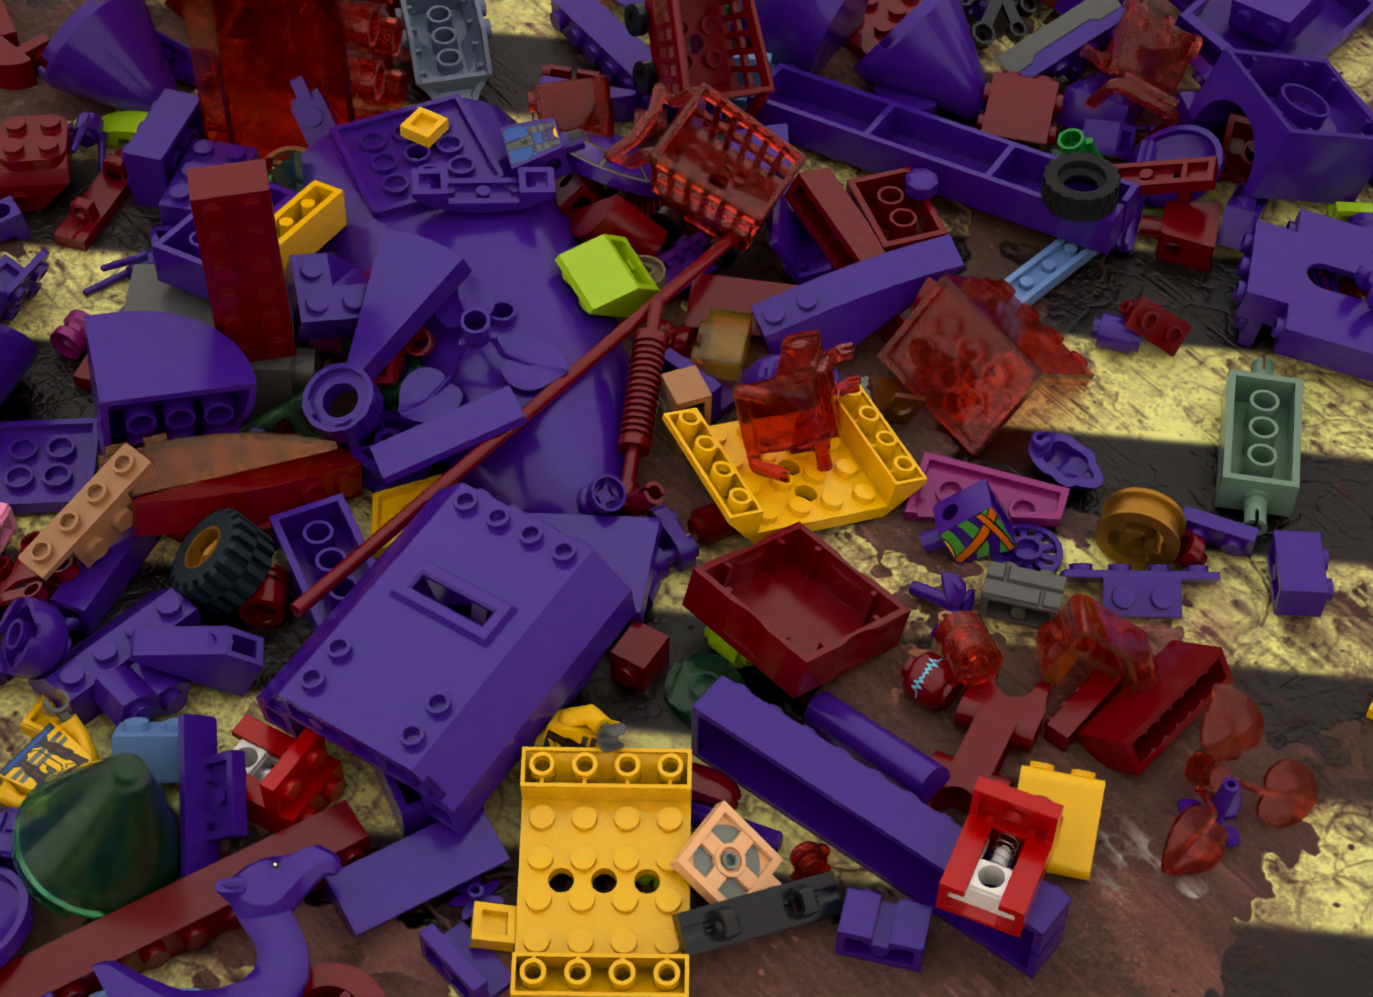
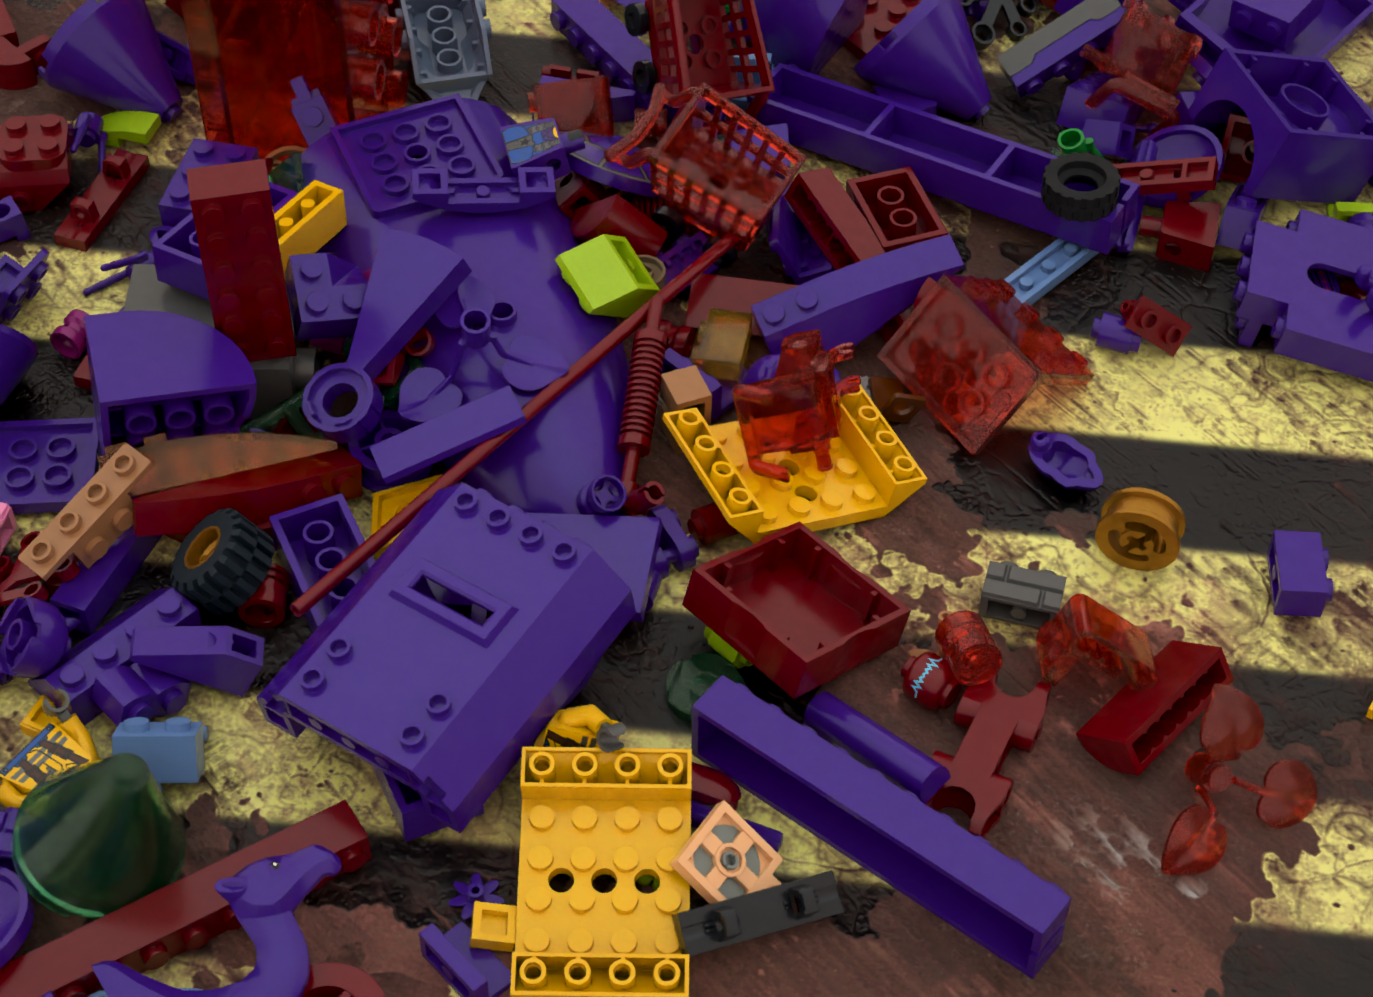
(161, 145): dark purple brick -> none
(210, 793): dark purple bracket -> none
(286, 774): red brick -> none
(413, 872): dark purple brick -> none
(424, 127): yellow tile -> none
(639, 656): dark red brick -> none
(809, 859): clear red plate -> none
(883, 930): dark purple brick -> none
(921, 184): dark purple tile -> none
(952, 597): dark purple plant -> none
(970, 525): dark purple torso -> none
(1014, 828): red brick -> none
(1022, 109): dark red brick -> none
(1022, 497): magenta wing -> none
(1030, 550): dark purple wheel -> none
(1080, 708): dark red piece -> none
(1082, 804): yellow piece -> none
(1142, 593): dark purple bracket -> none
(1191, 550): dark red tile -> none
(1221, 532): dark purple plate -> none
(1227, 803): dark purple plant -> none
(1259, 444): sand green brick -> none

